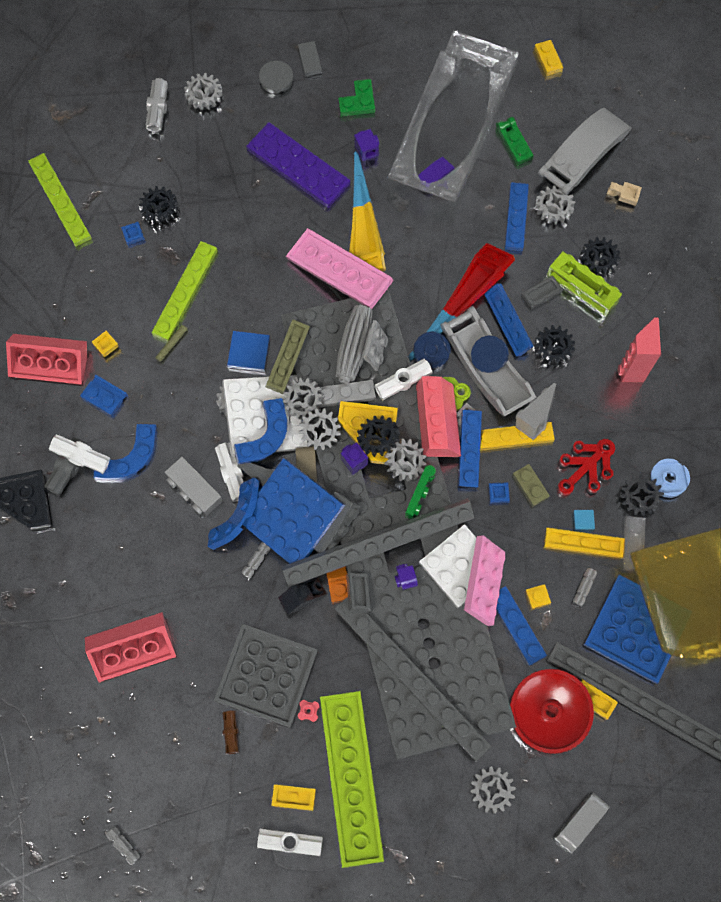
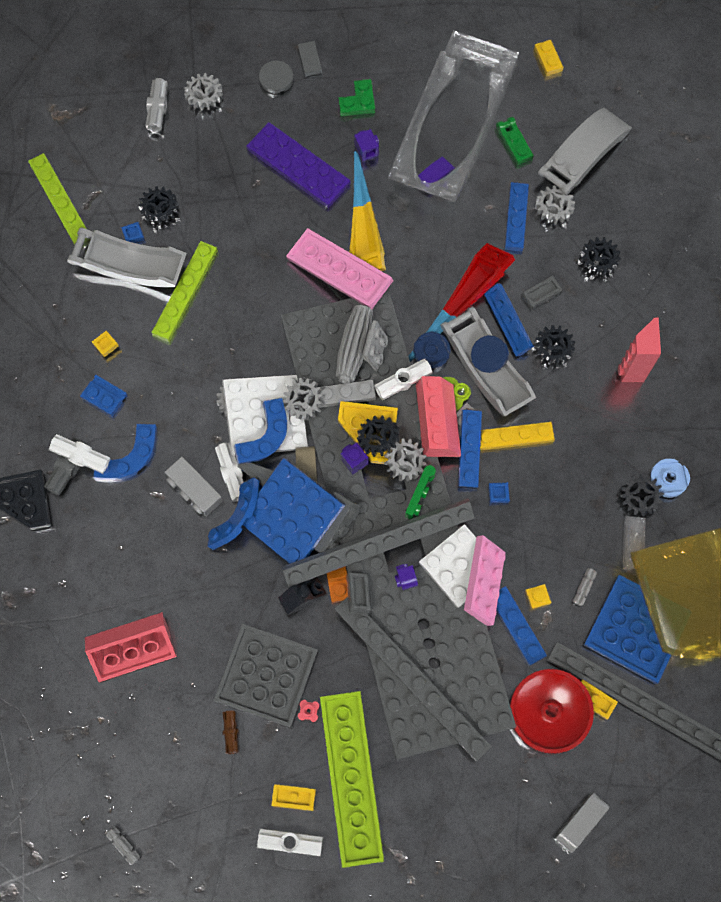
(46, 358): coral slope -> none
(128, 260): none -> light grey windscreen
(170, 344): olive piece -> none
(248, 351): blue tile -> none
(255, 560): light grey axle -> none
(287, 356): olive plate -> none
(328, 430): light grey gear -> none
(496, 777): light grey gear -> none
(530, 485): olive plate -> none
(535, 416): light grey slope -> none
(583, 520): dark azure tile -> none
(584, 283): lime brick -> none
(584, 543): yellow tile -> none
(588, 463): red plant -> none
(627, 193): tan plate -> none

